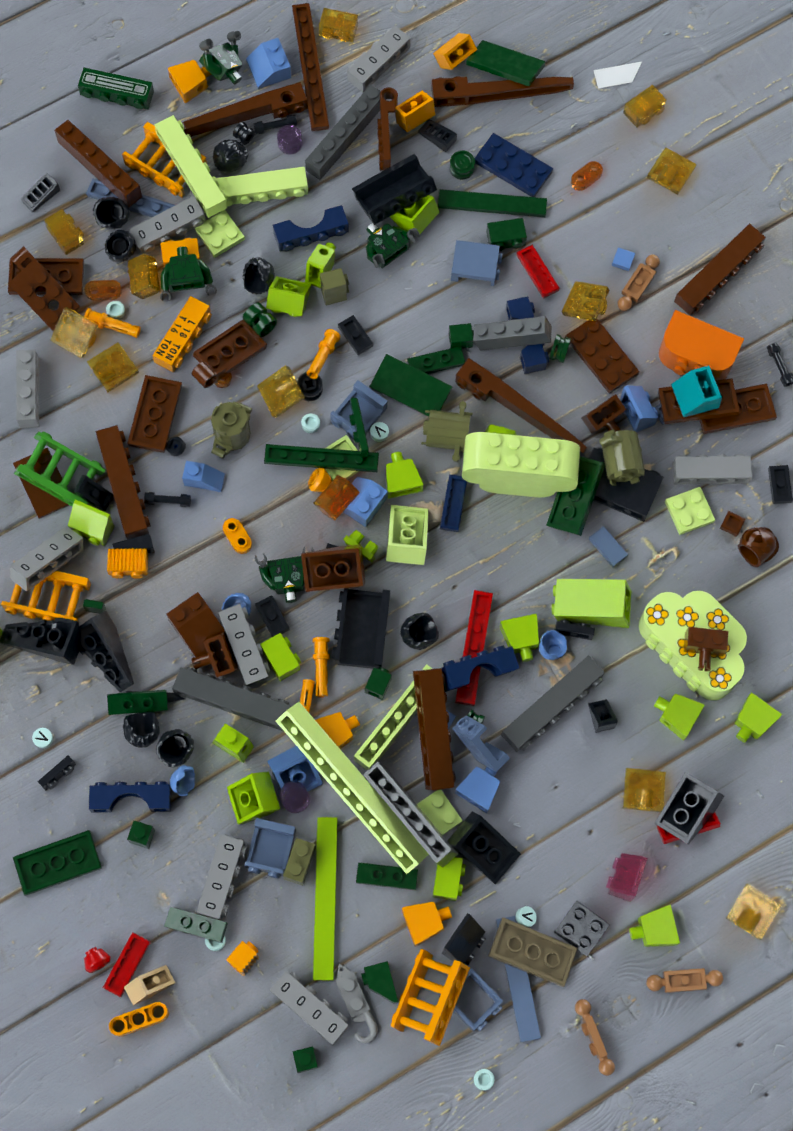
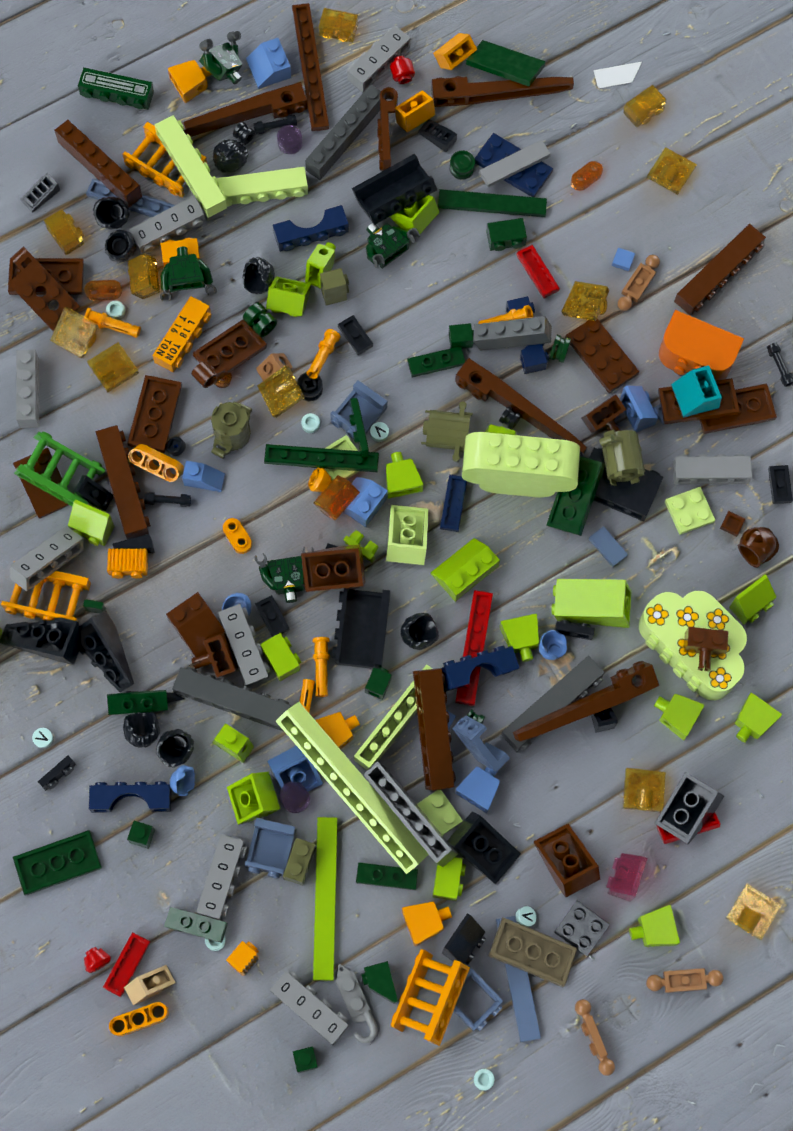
(165, 462): none -> light orange beam
(219, 233): yellowish green plate -> none
(272, 365): none -> medium nougat bracket
(402, 70): none -> red head
(410, 386): dark green tile -> none
(466, 568): none -> lime slope
(476, 261): sand blue panel -> none
(510, 417): none -> black wheel
(513, 314): none -> light orange pin
(514, 163): none -> light grey tile
(567, 860): none -> reddish brown slope
(617, 693): none -> reddish brown piece
(753, 600): none -> lime slope

